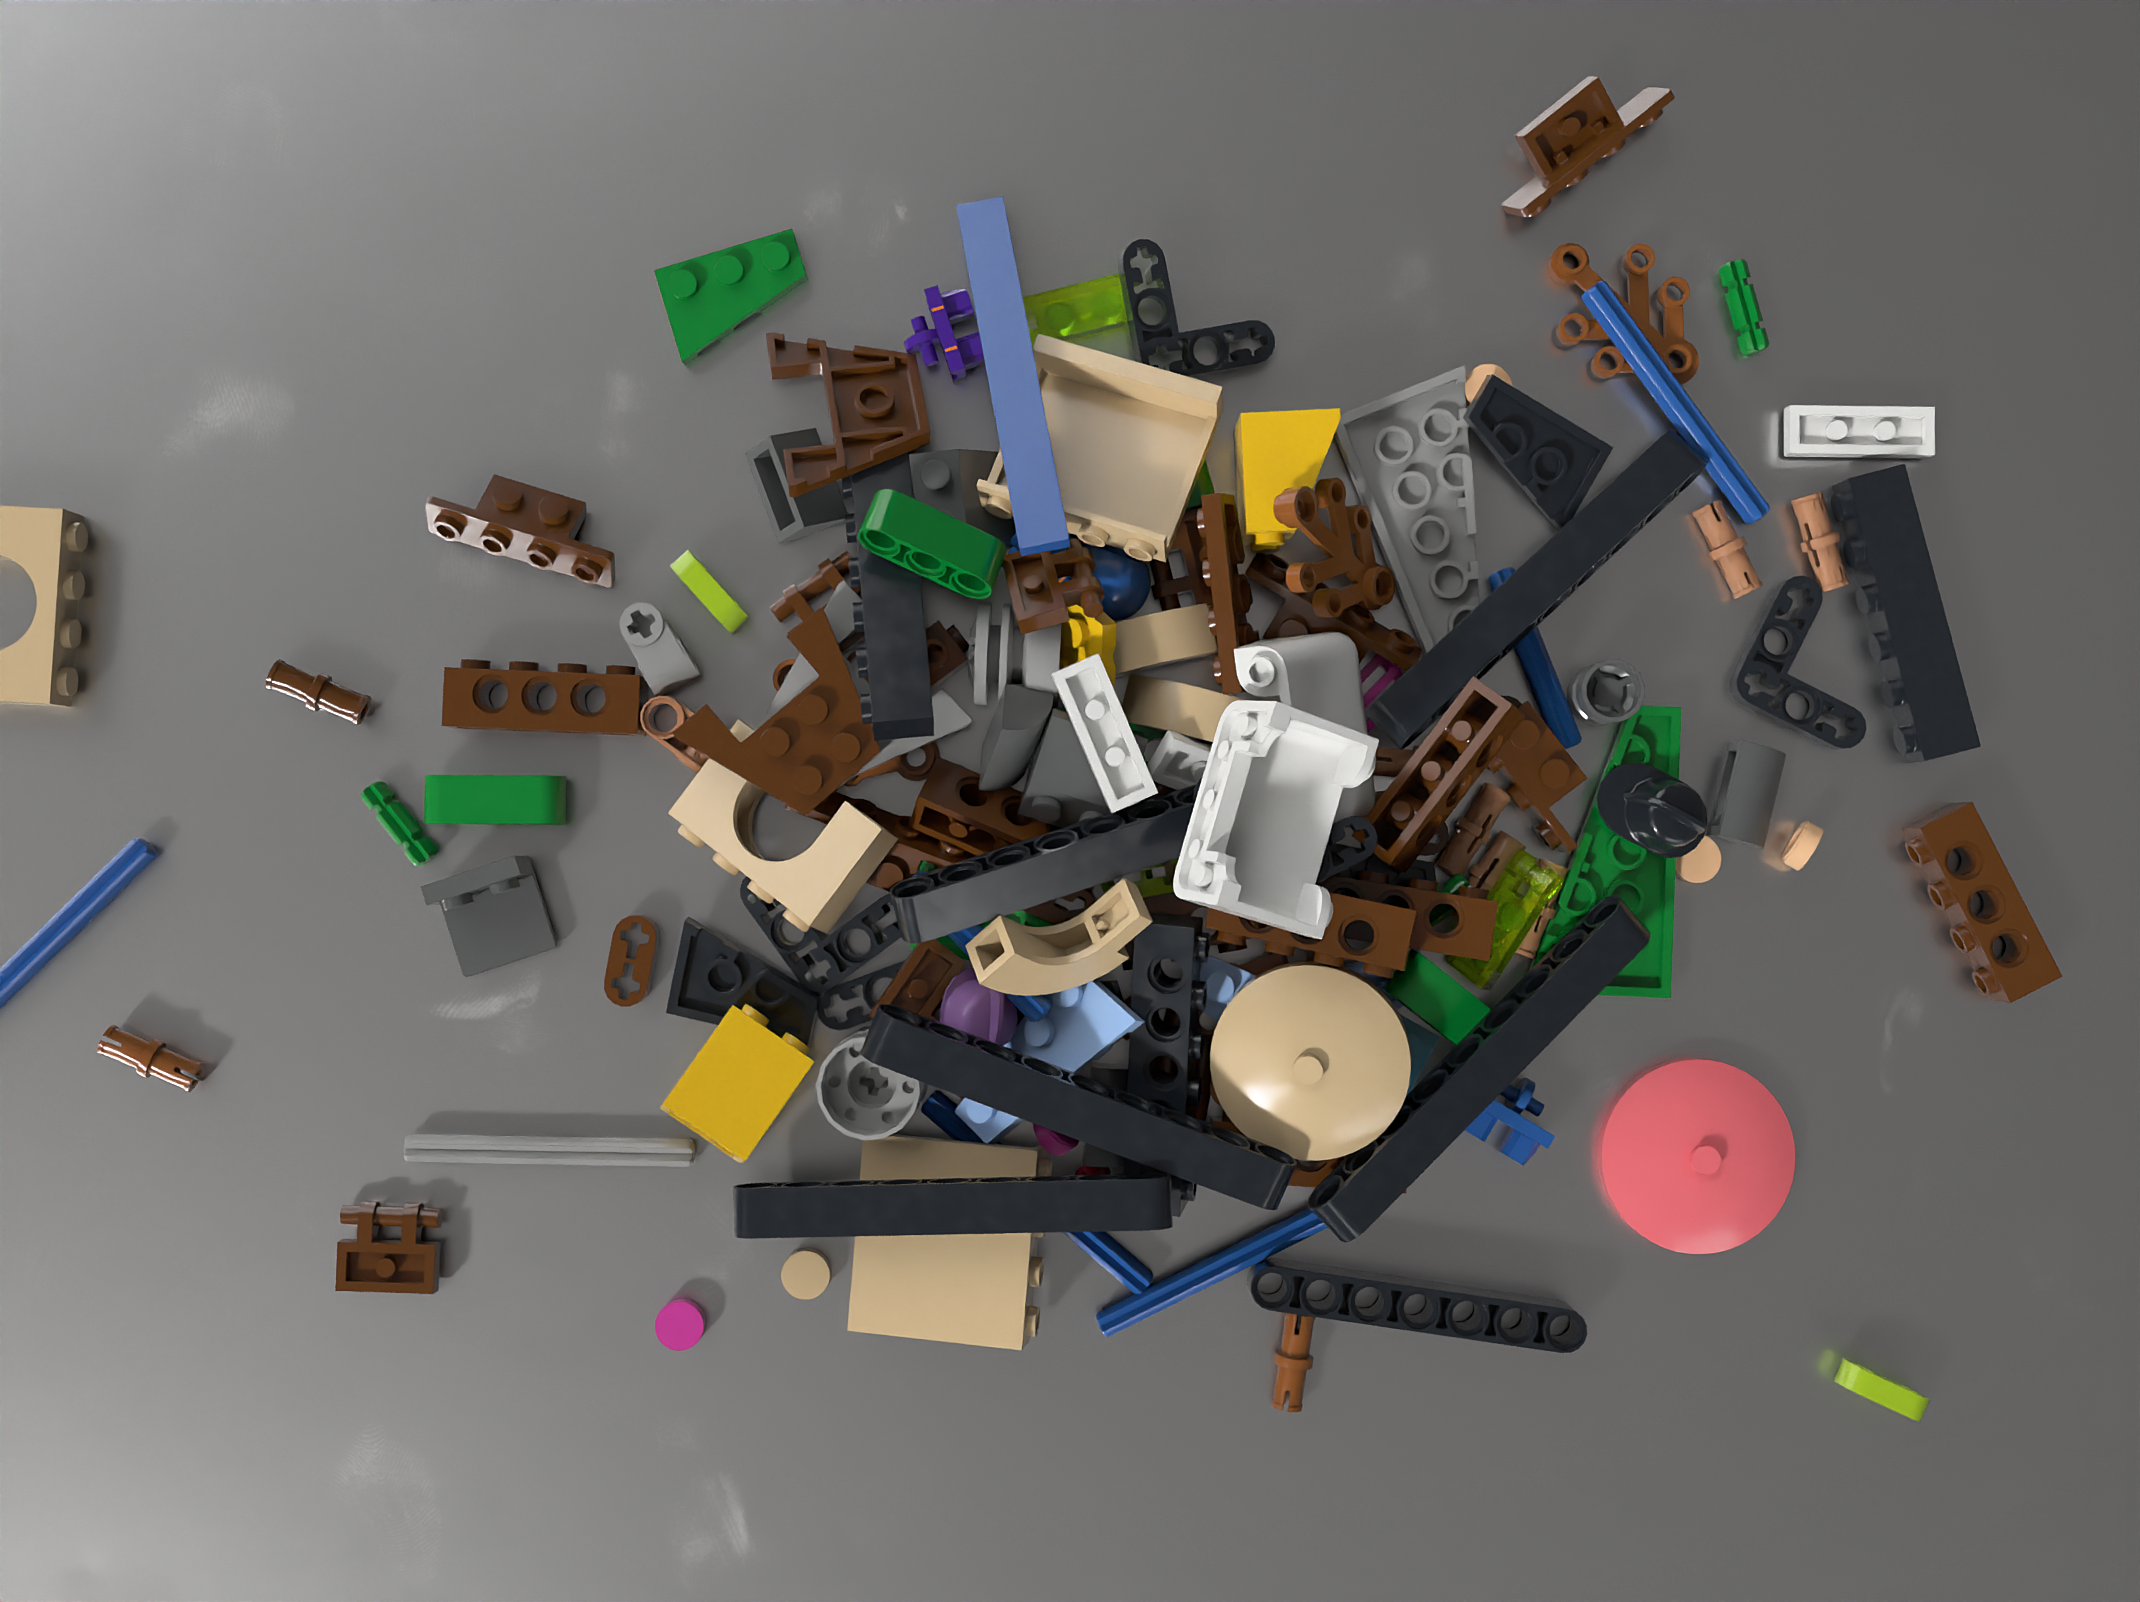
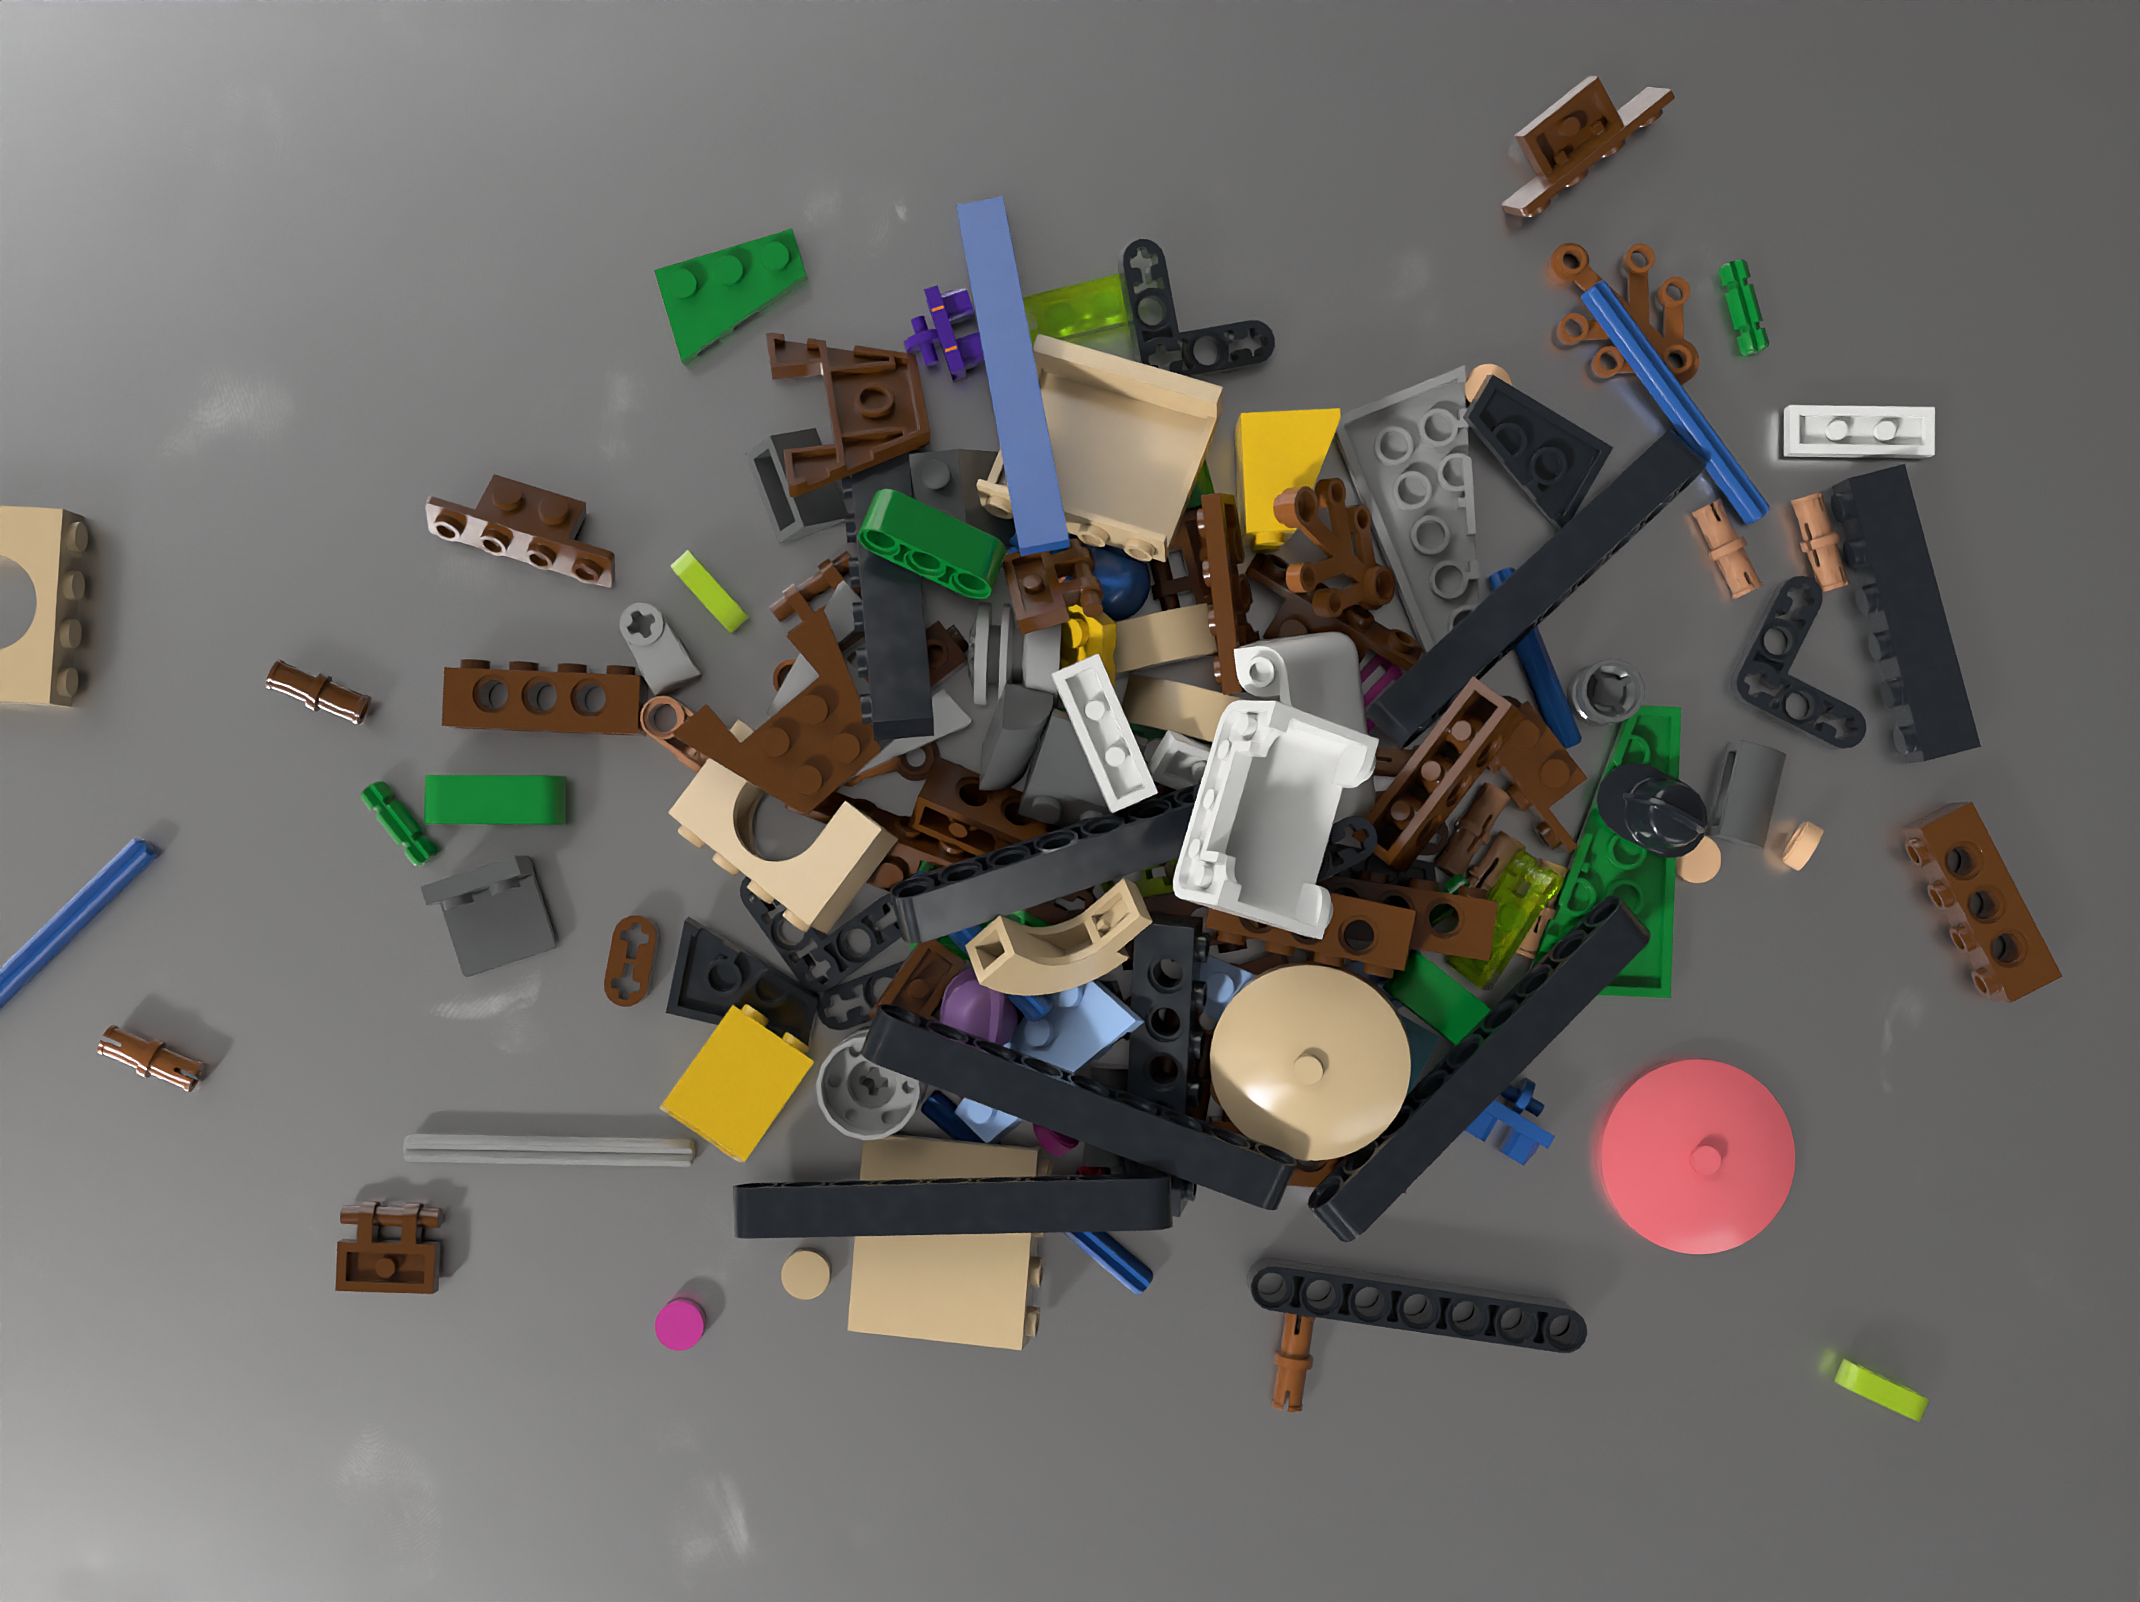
(1209, 1271): blue axle -> none

